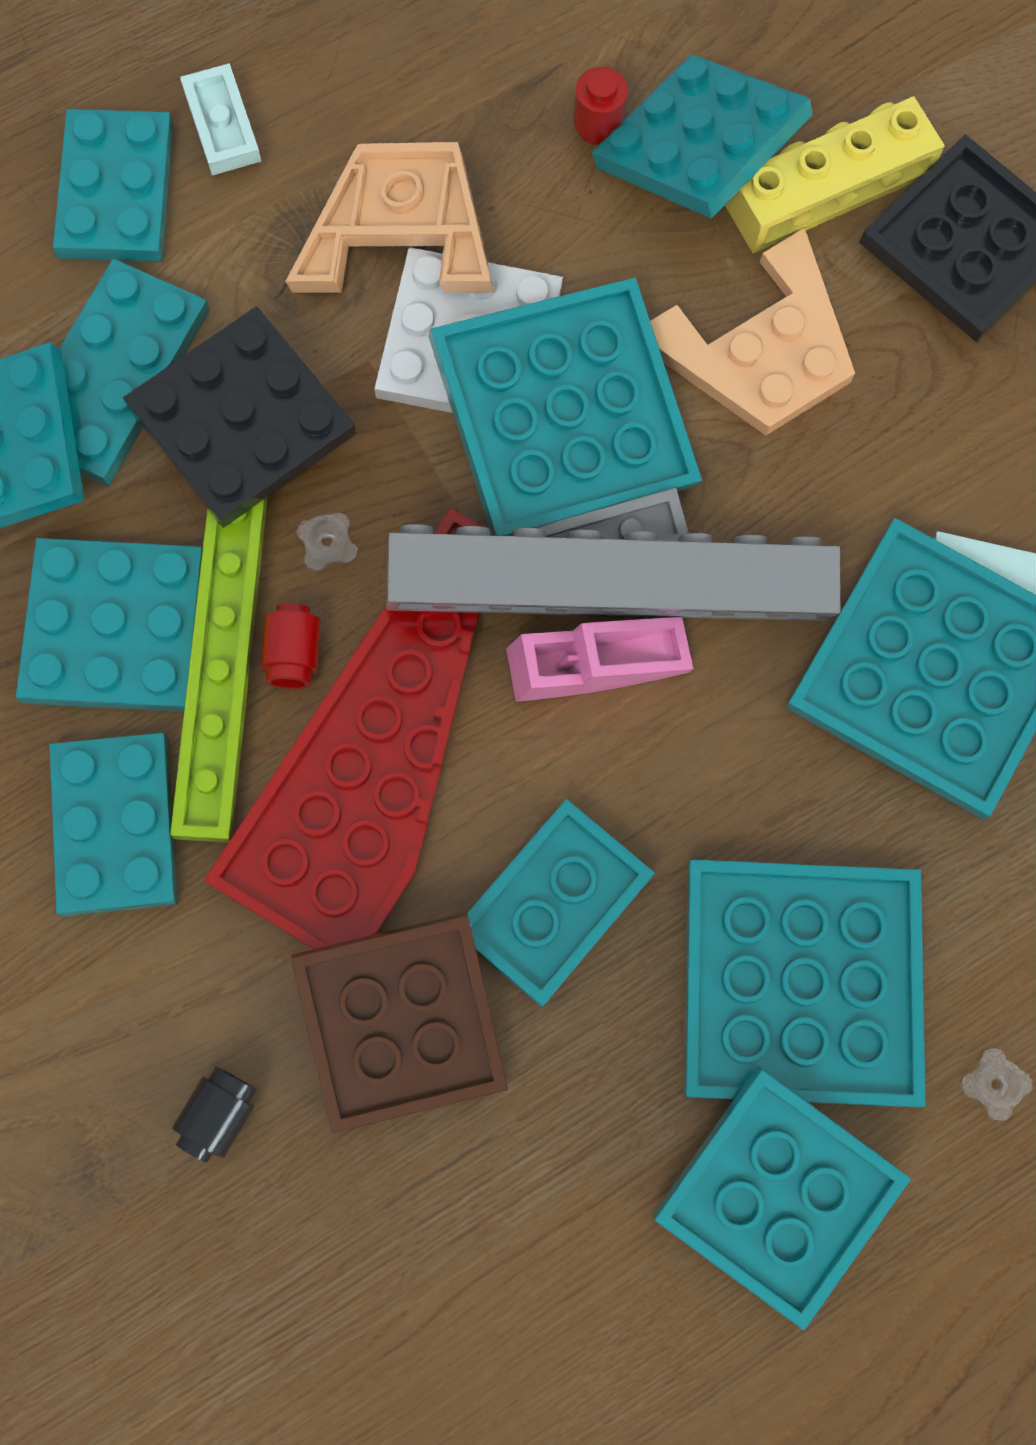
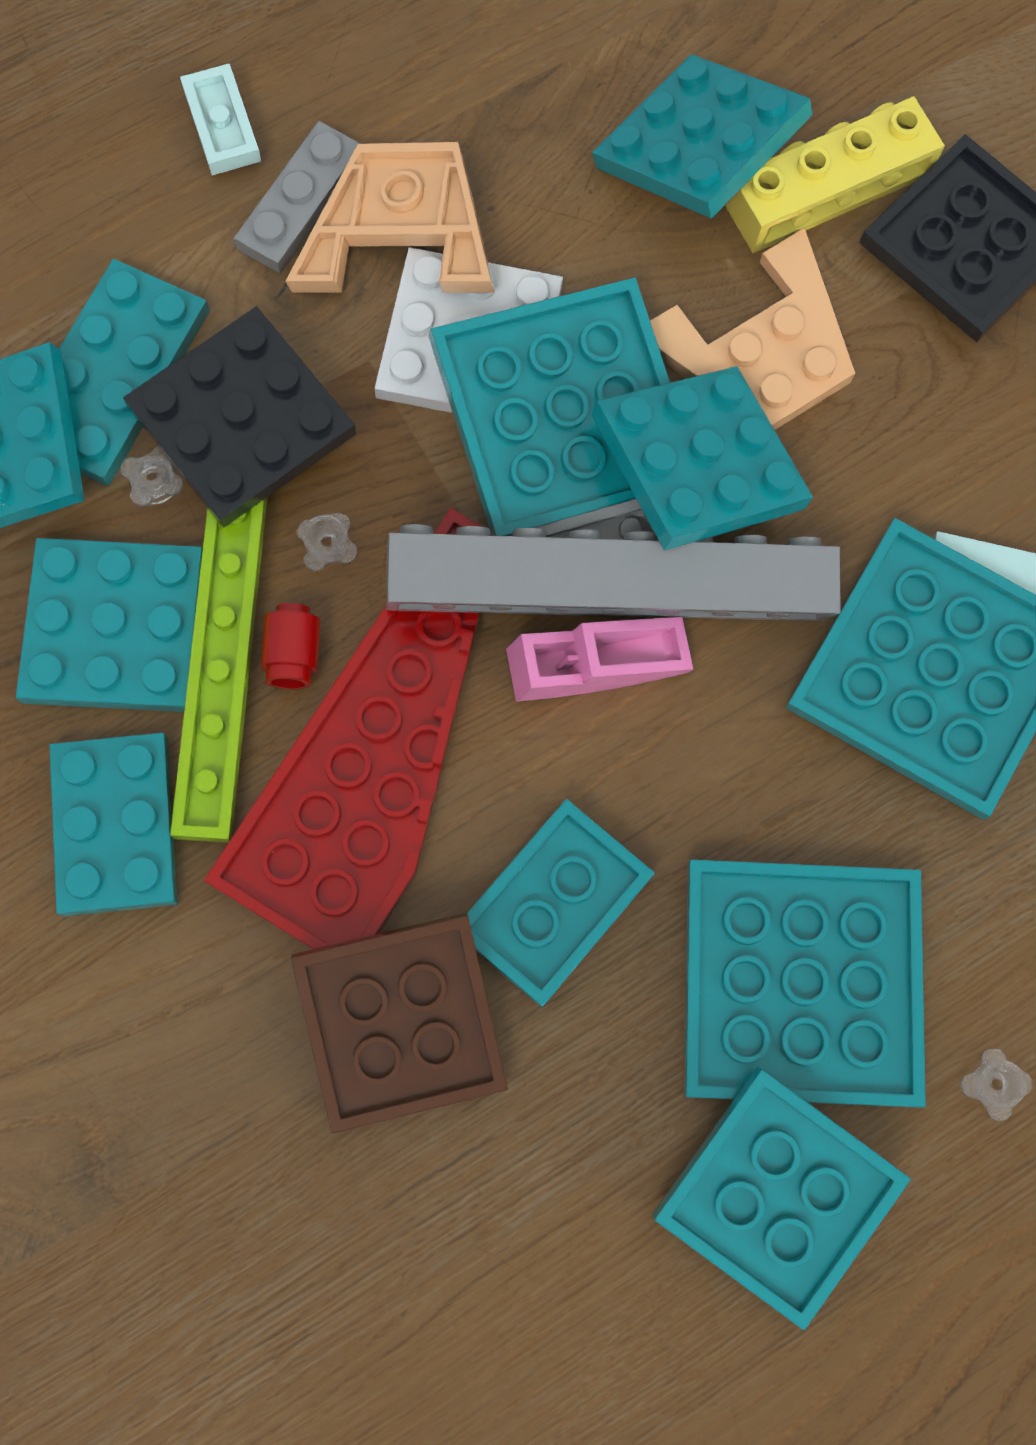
(113, 185): teal plate -> none
(158, 490): none -> clear plate
(214, 1115): black brick -> none
(295, 198): none -> light grey plate
(599, 103): red brick -> none
(700, 457): none -> teal plate

